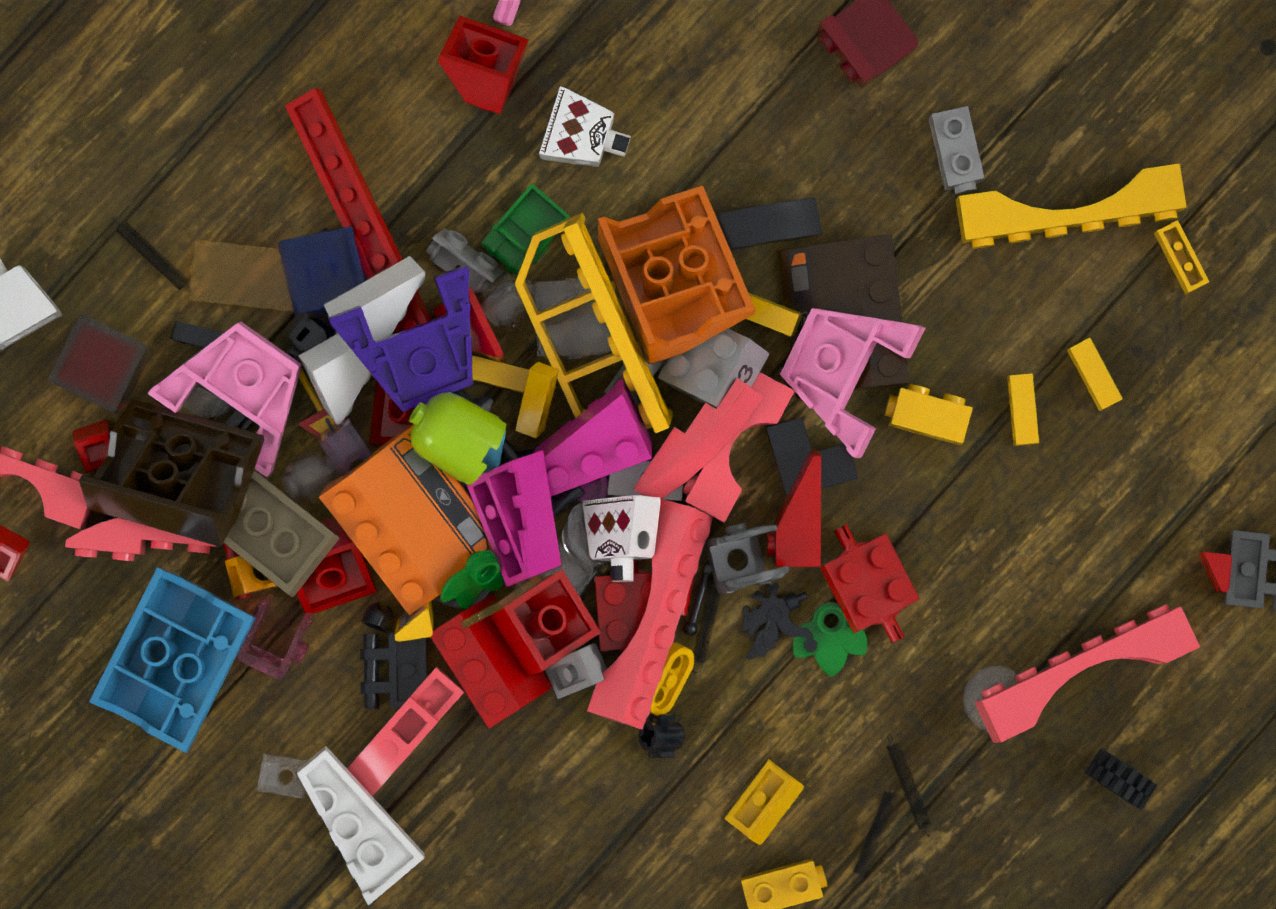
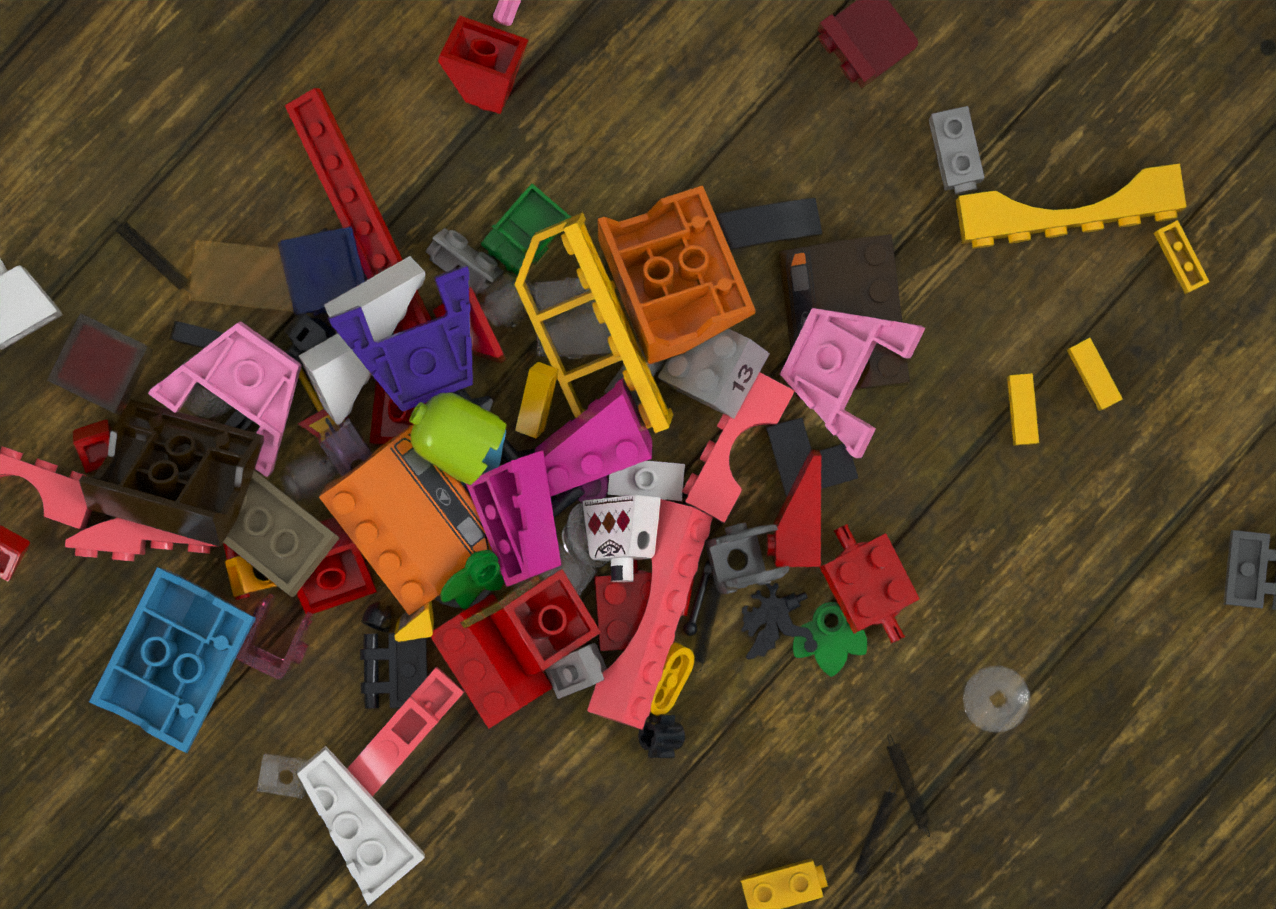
(499, 374): yellow piece -> none
(581, 132): white torso -> none
(689, 452): coral slope -> none
(764, 802): yellow slope -> none
(775, 316): yellow piece -> none
(929, 416): yellow brick -> none
(1019, 705): coral arch -> none
(1121, 779): black tyre -> none
(1218, 569): red slope -> none

